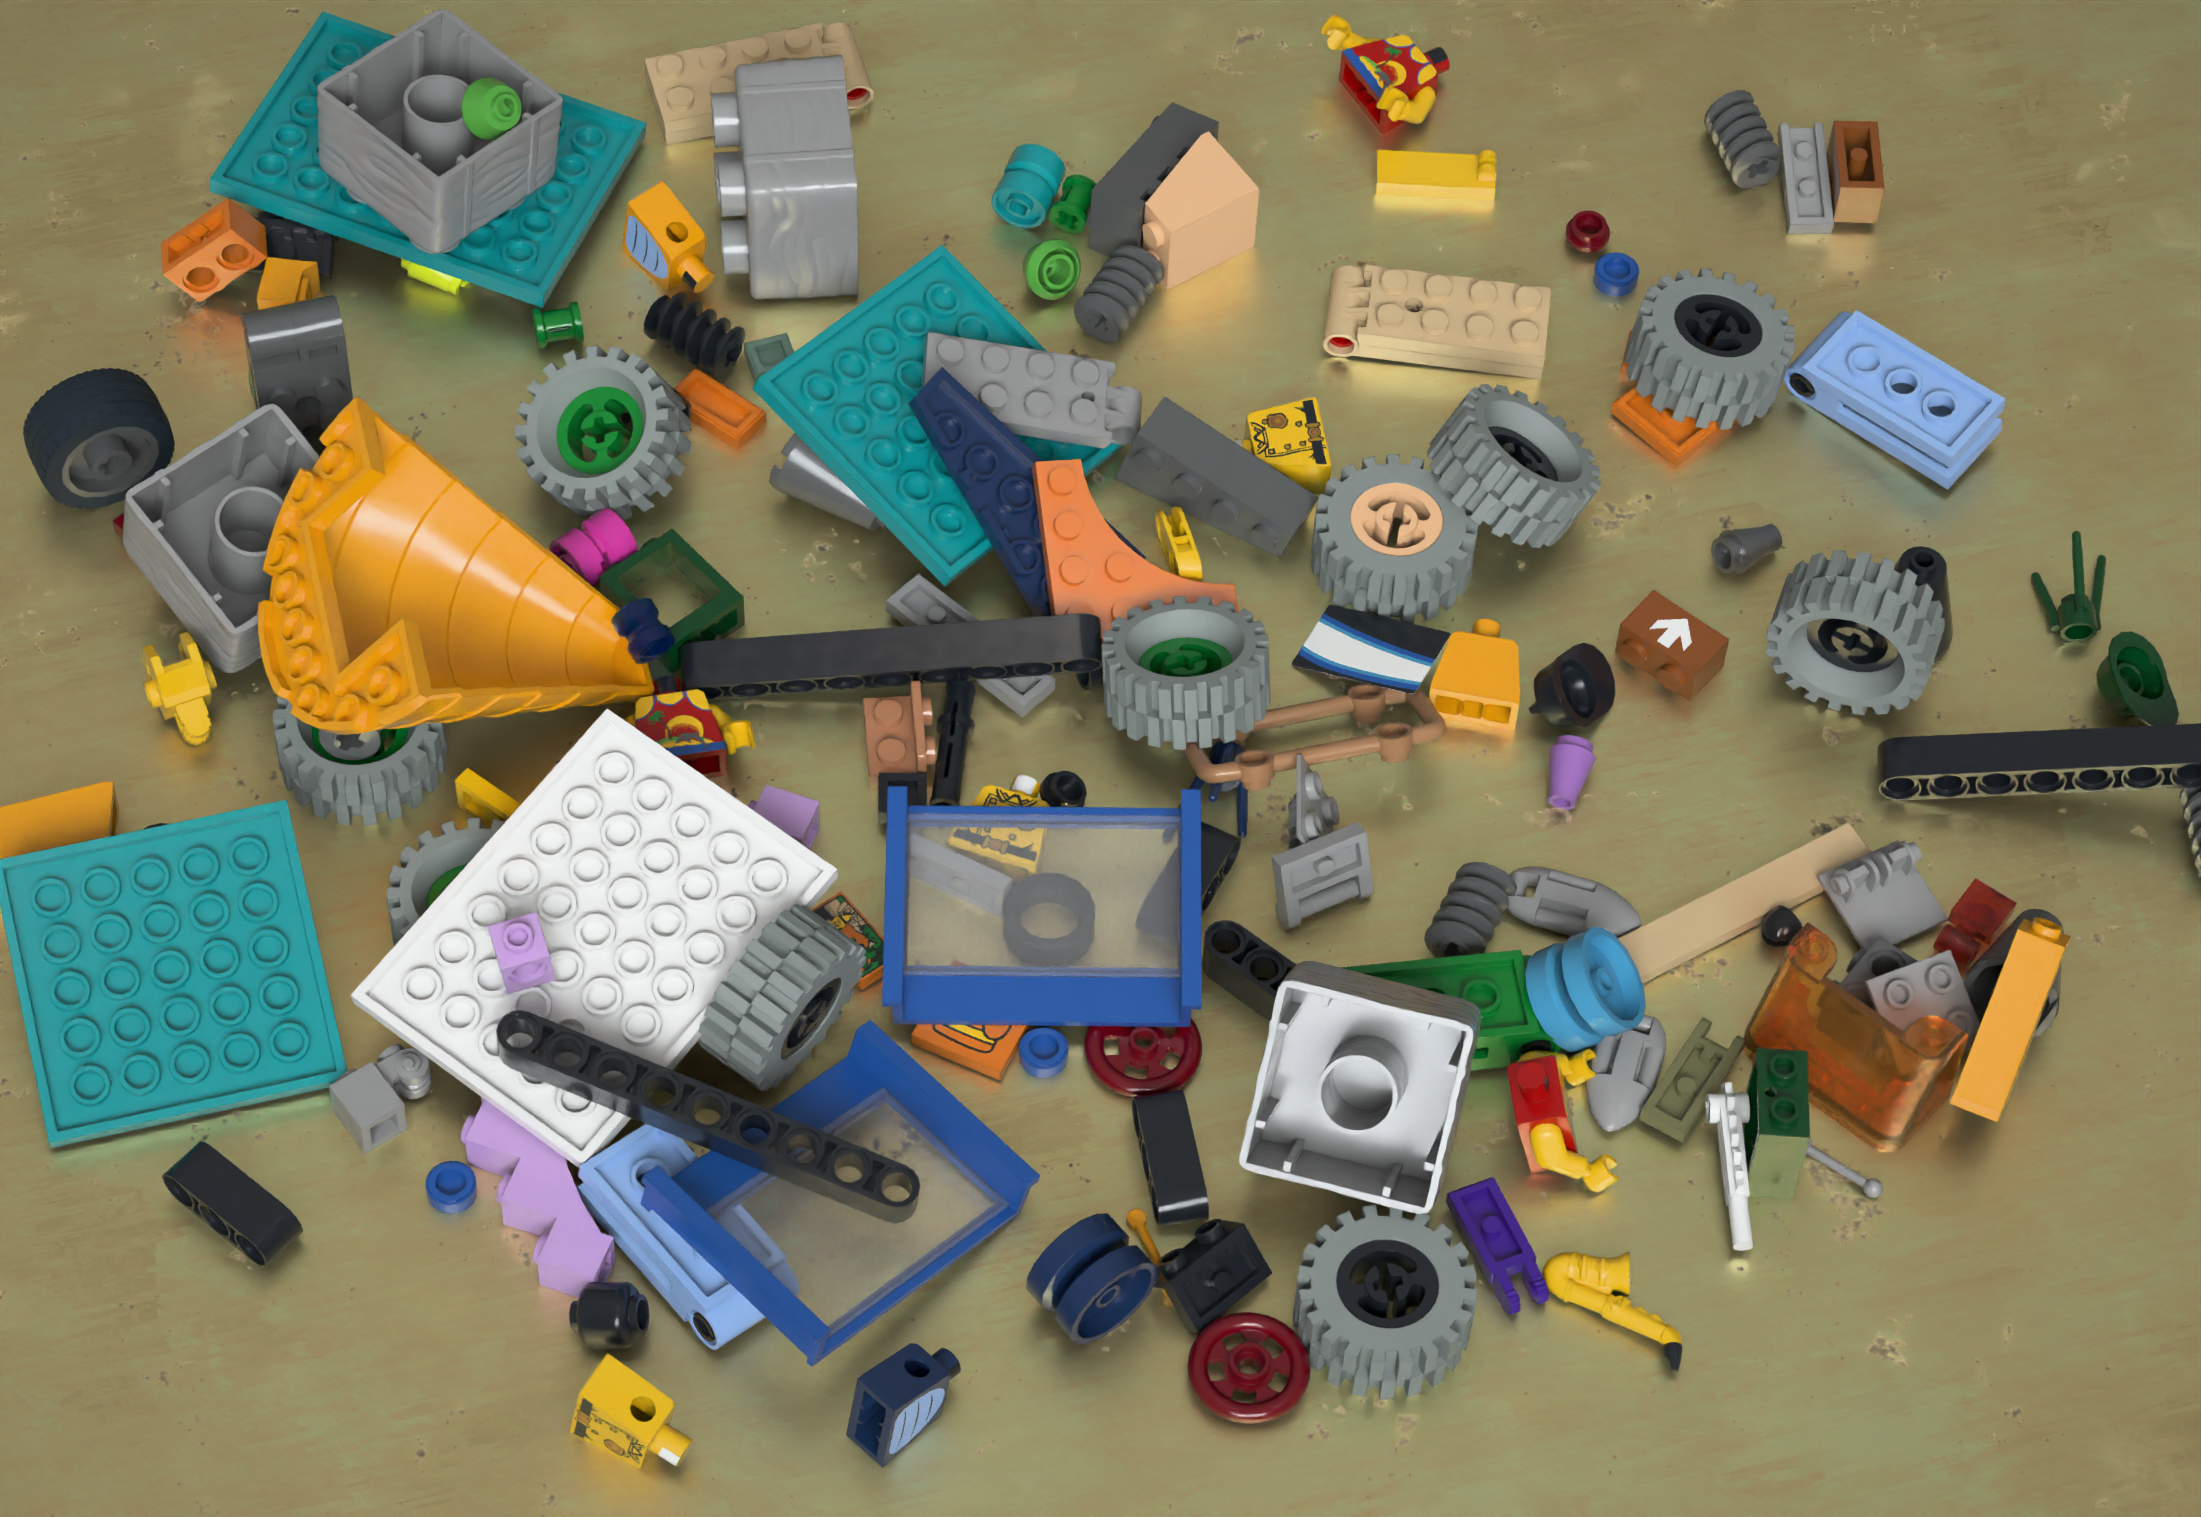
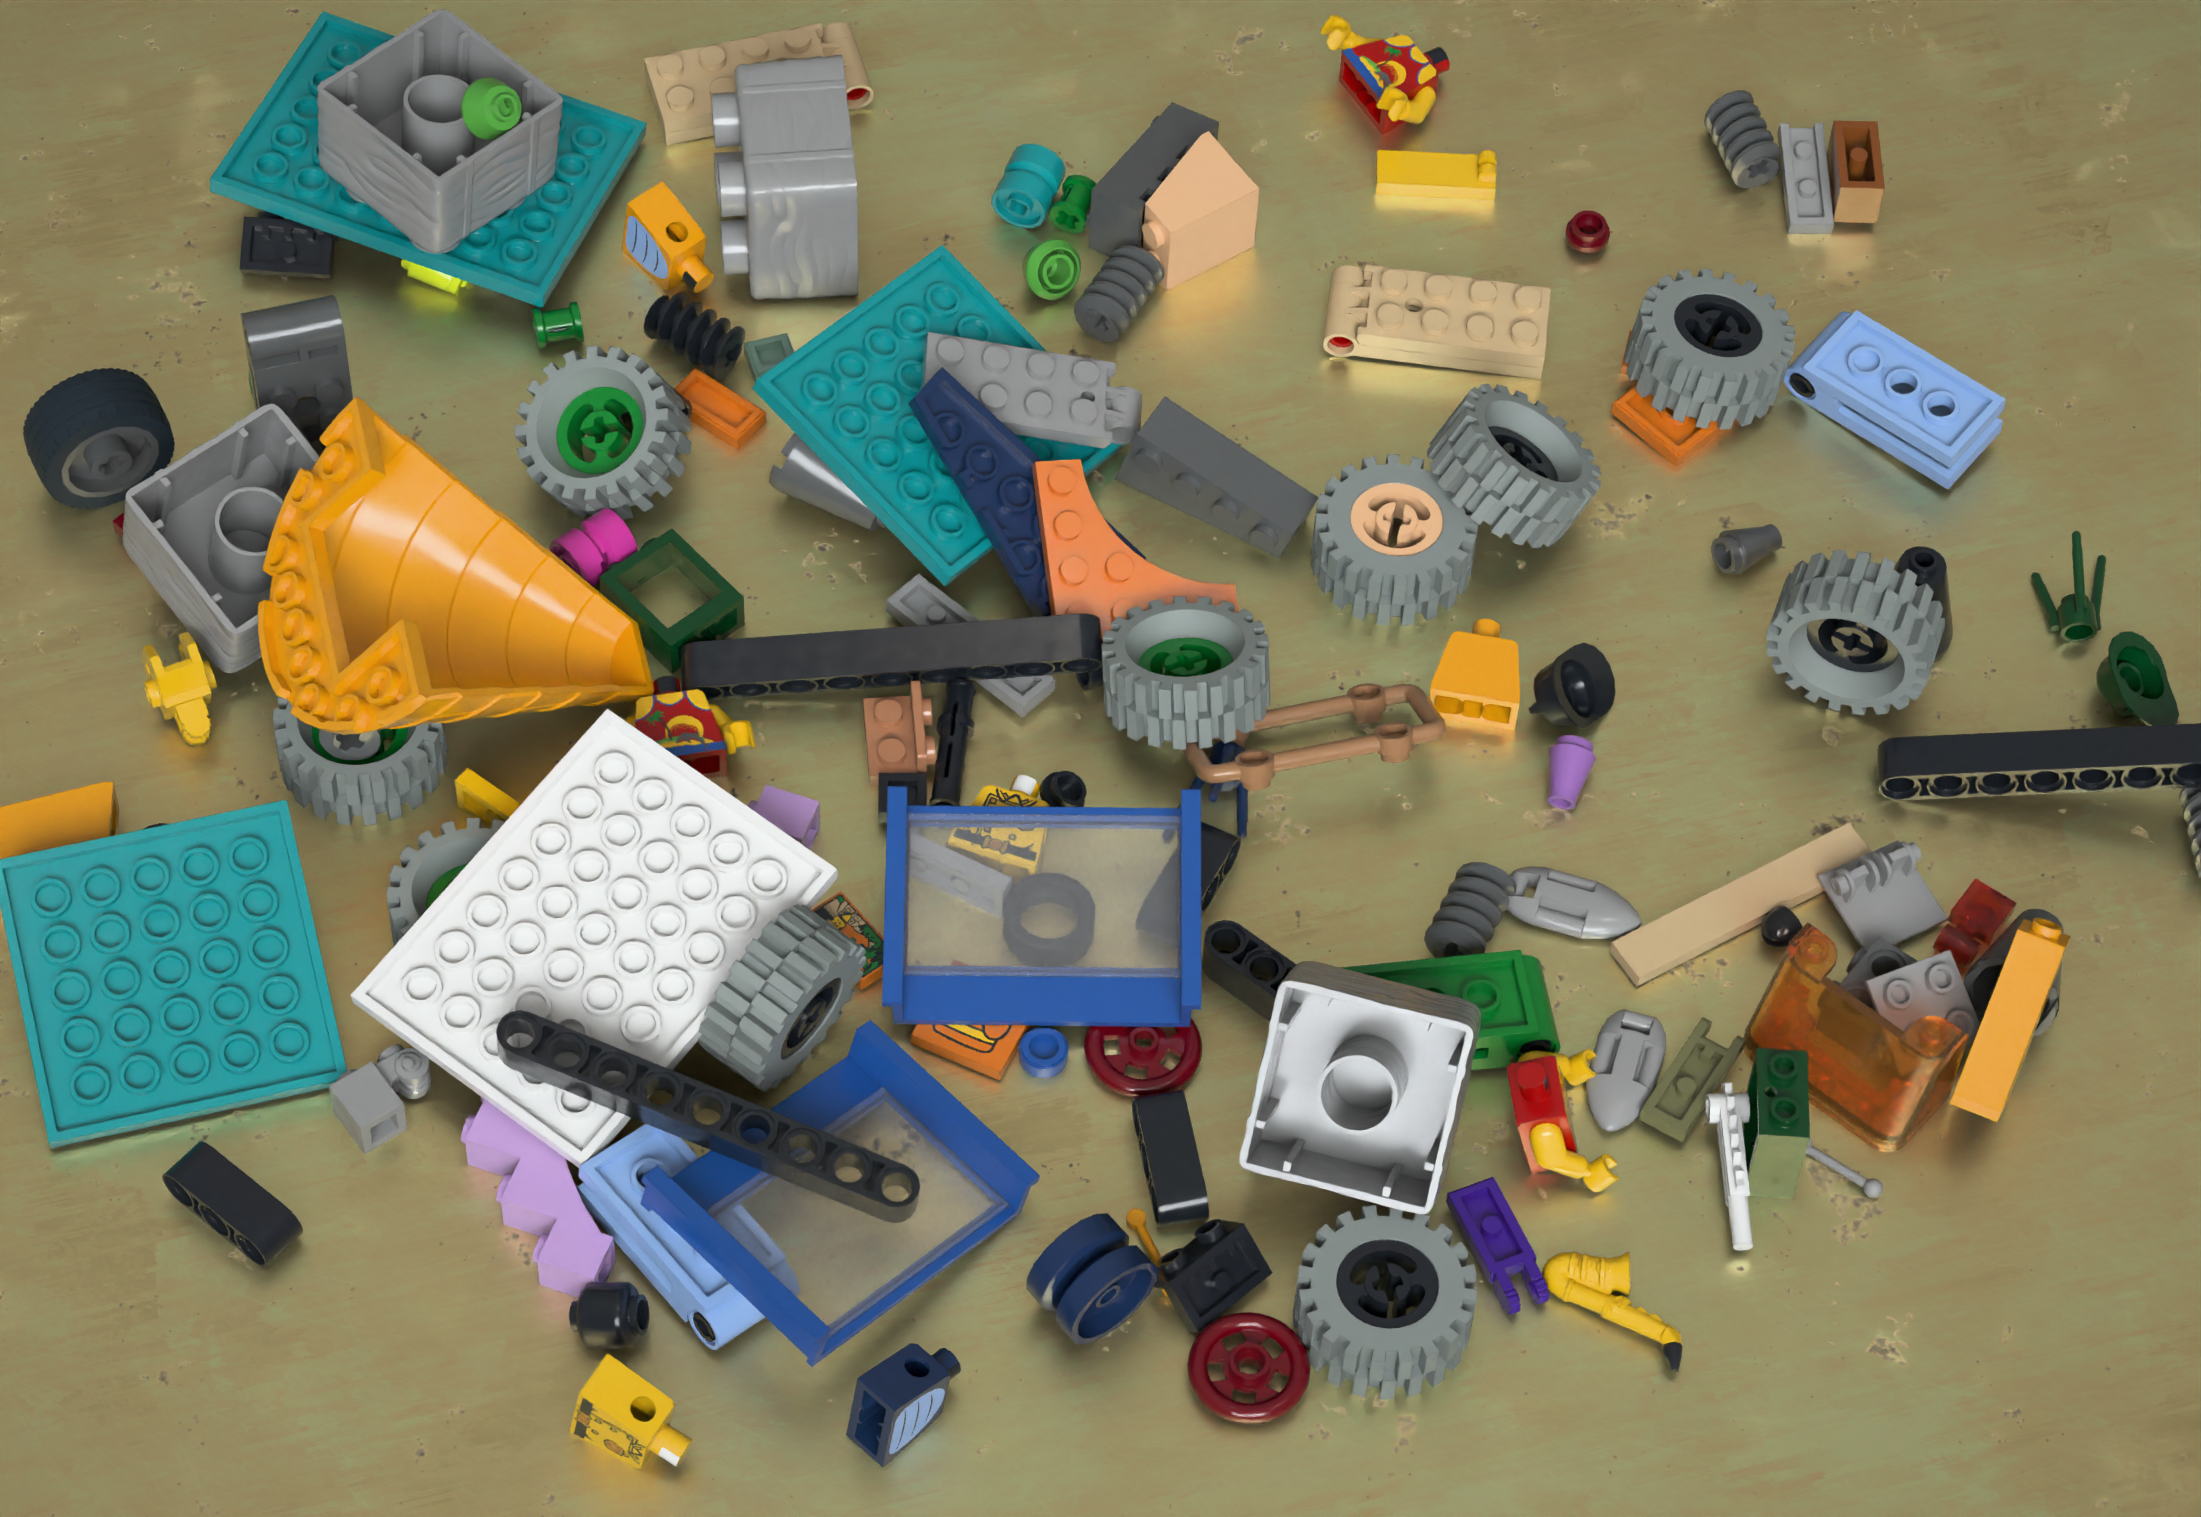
(214, 250): orange brick -> none
(287, 282): light orange window -> none
(451, 1187): blue tile -> none
(521, 953): lavender brick -> none
(643, 631): clear blue wheel -> none
(1178, 544): yellow piece -> none
(1291, 441): yellow torso -> none
(1311, 809): light grey hinge -> none
(1322, 874): light grey plate -> none
(1371, 649): sticker -> none
(1585, 989): dark azure wheel -> none
(1616, 274): blue tile -> none
(1671, 645): dark orange brick -> none

